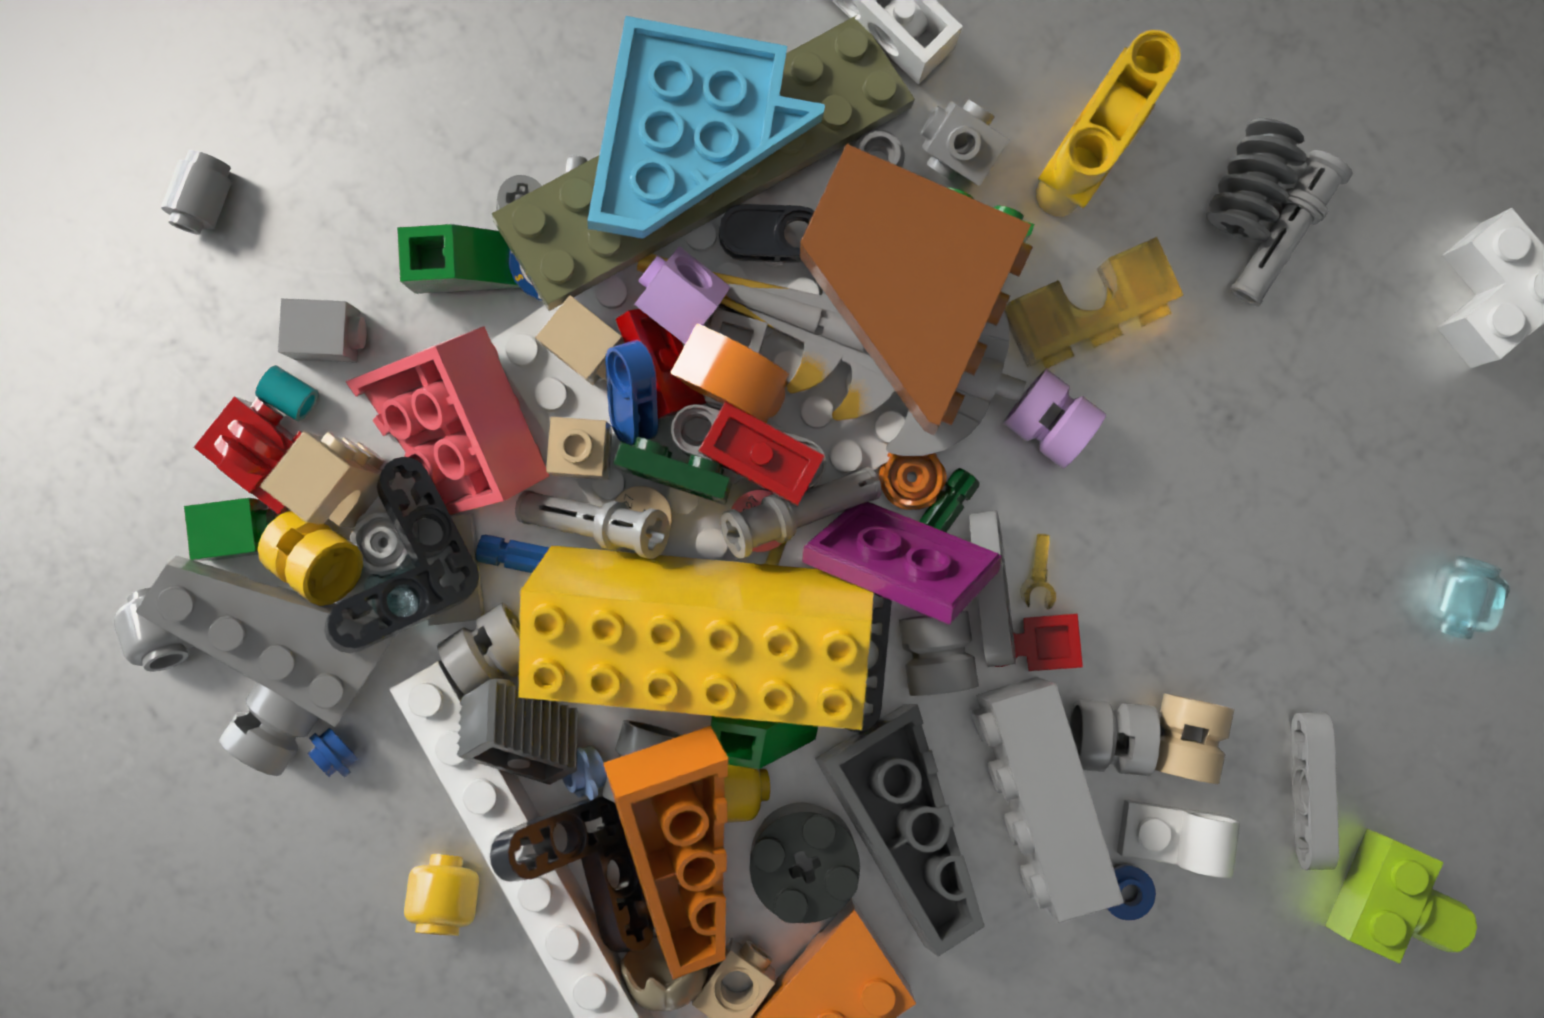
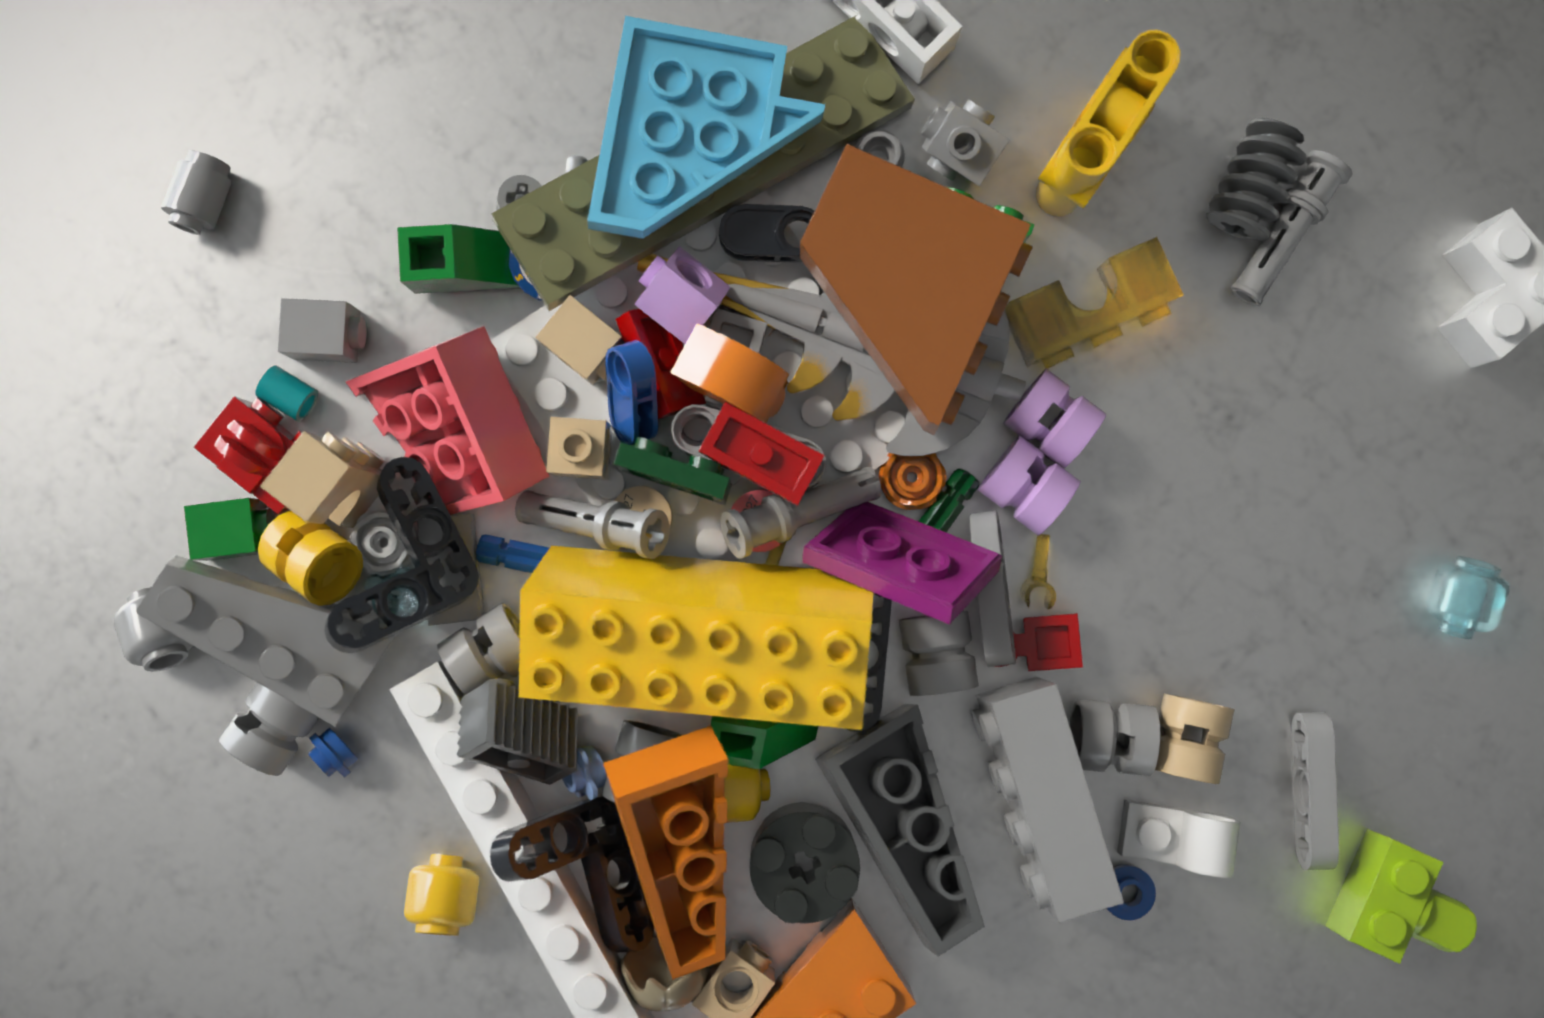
(1029, 485): none -> lavender wheel

